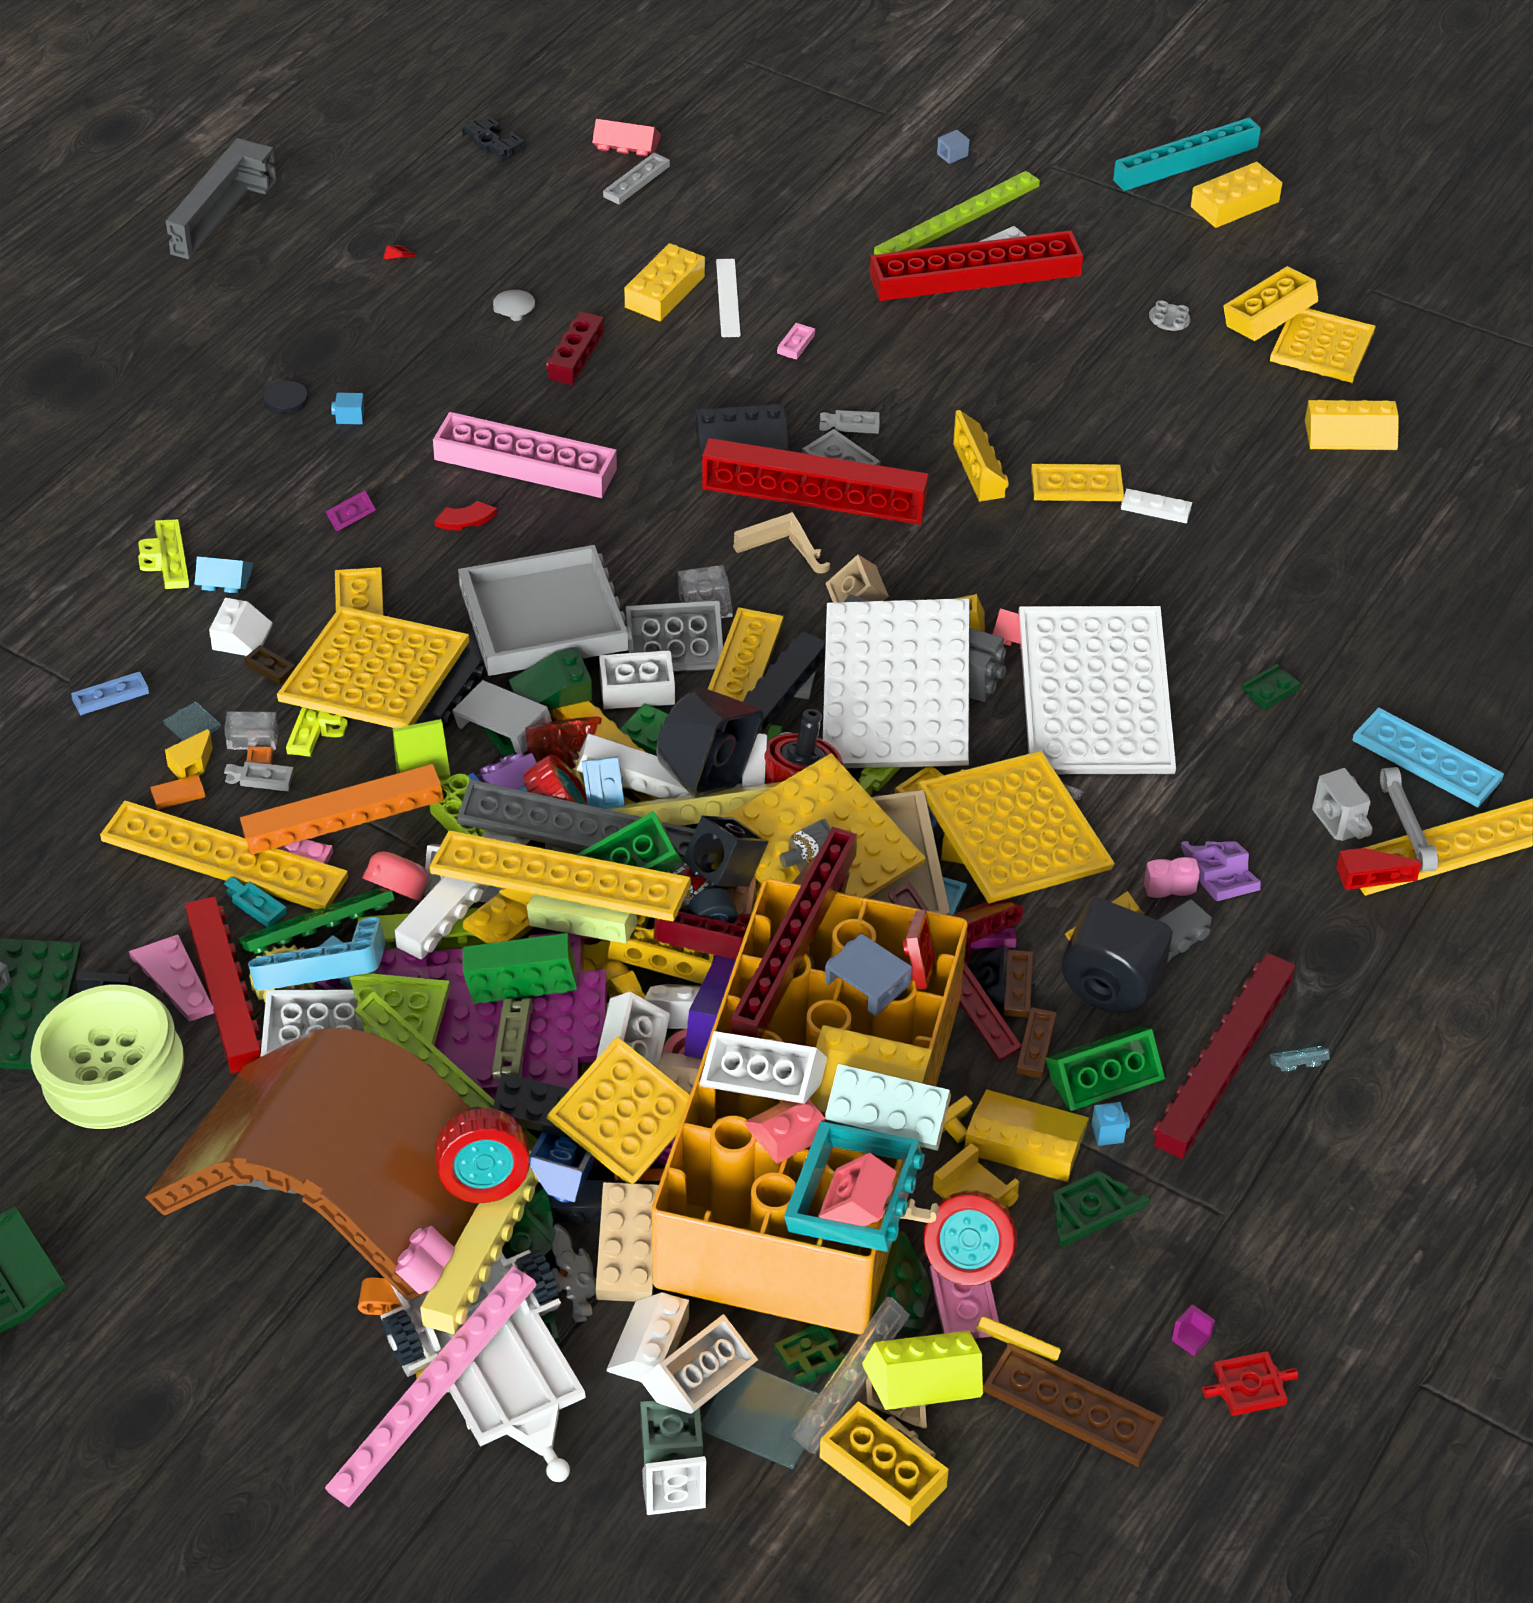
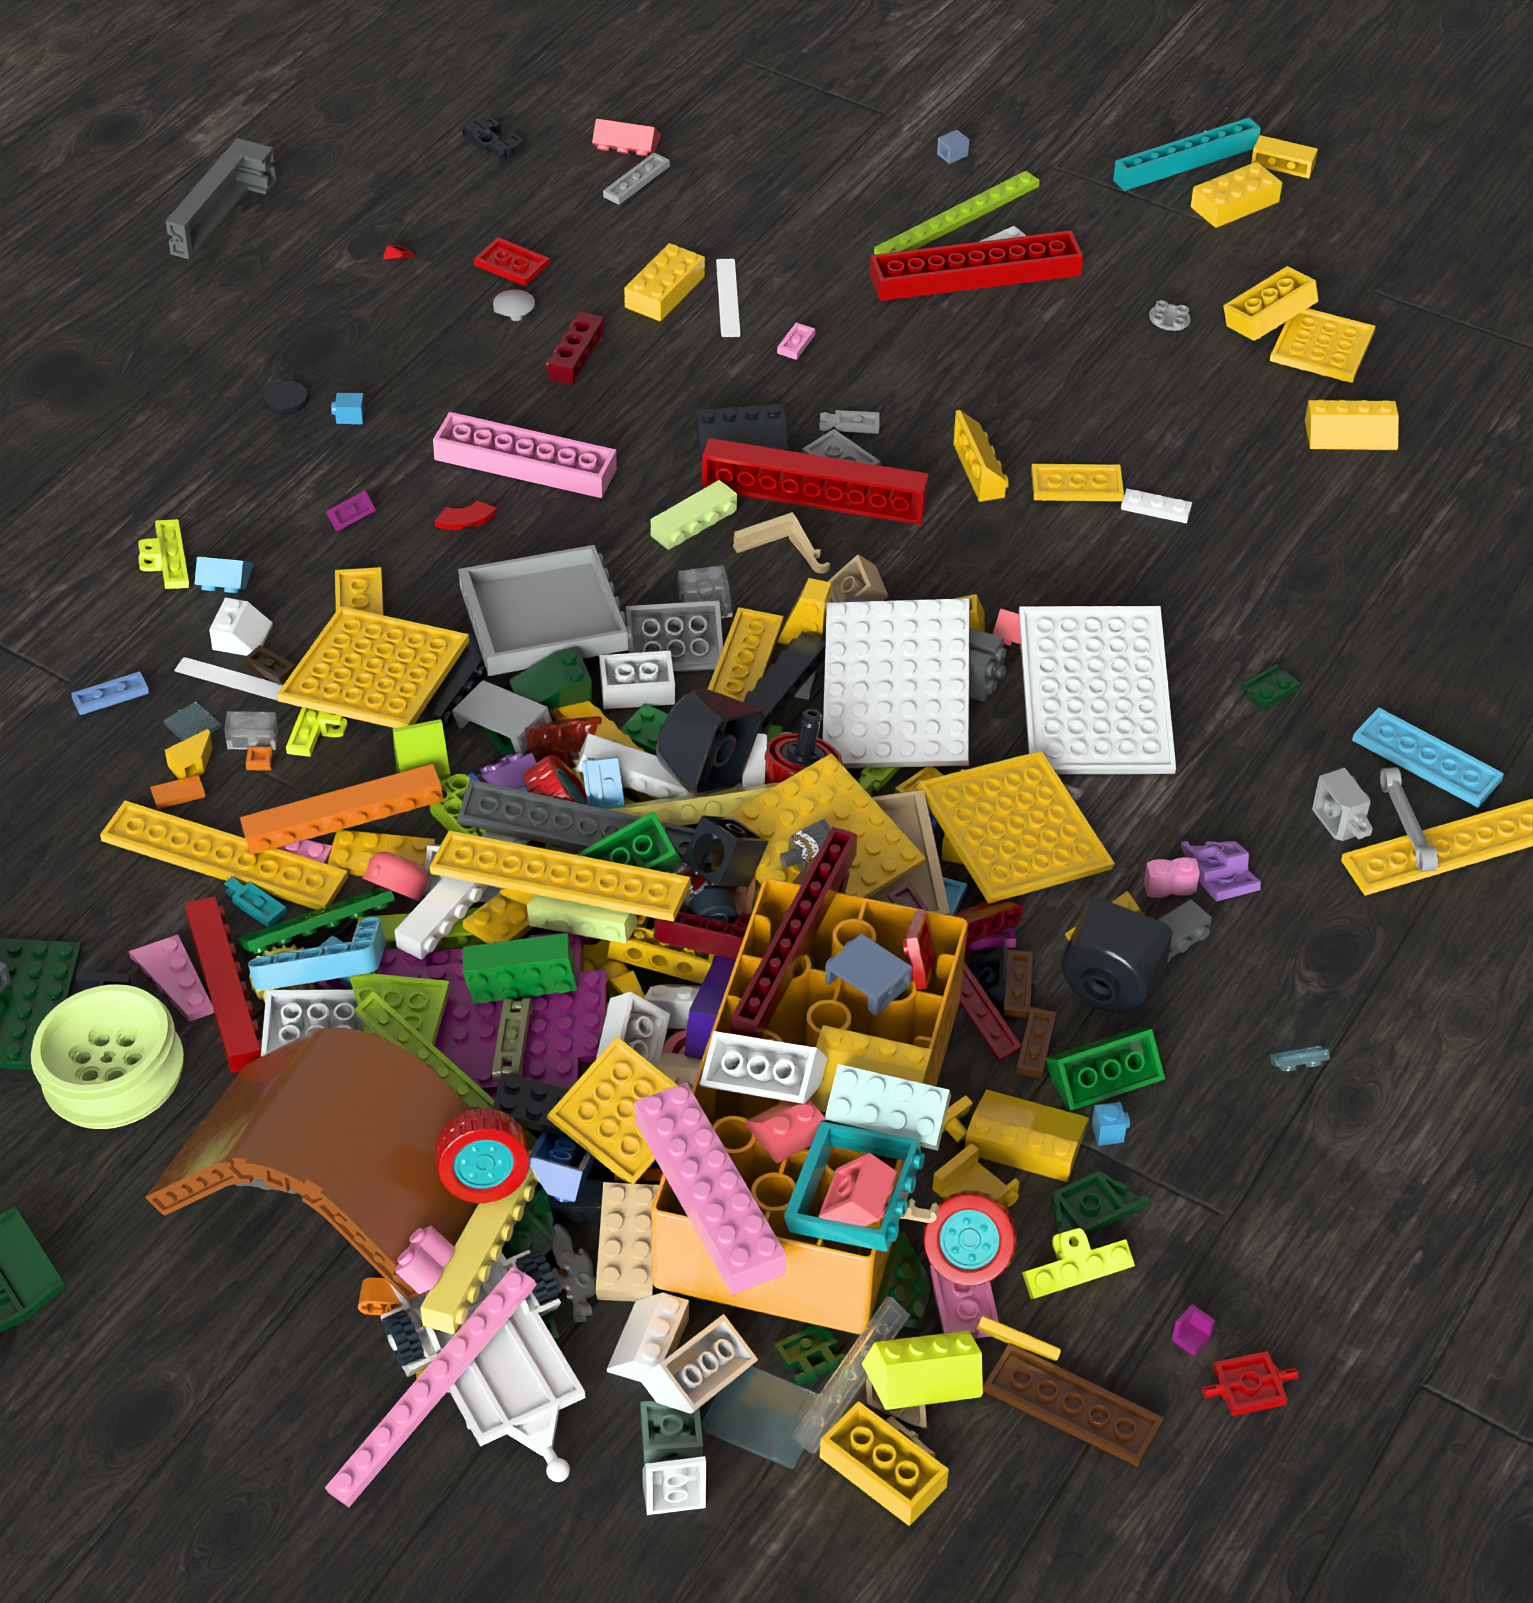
(229, 678): none -> white sticker
(260, 775): light grey plate -> none
(354, 849): none -> yellow plate
(511, 261): none -> red plate
(693, 514): none -> yellowish green brick
(710, 1188): none -> bright pink brick
(809, 612): none -> yellow wedge
(1076, 1263): none -> neon yellow plate
(1224, 1056): dark red brick -> none
(1284, 156): none -> yellow brick
(1374, 868): red slope -> none

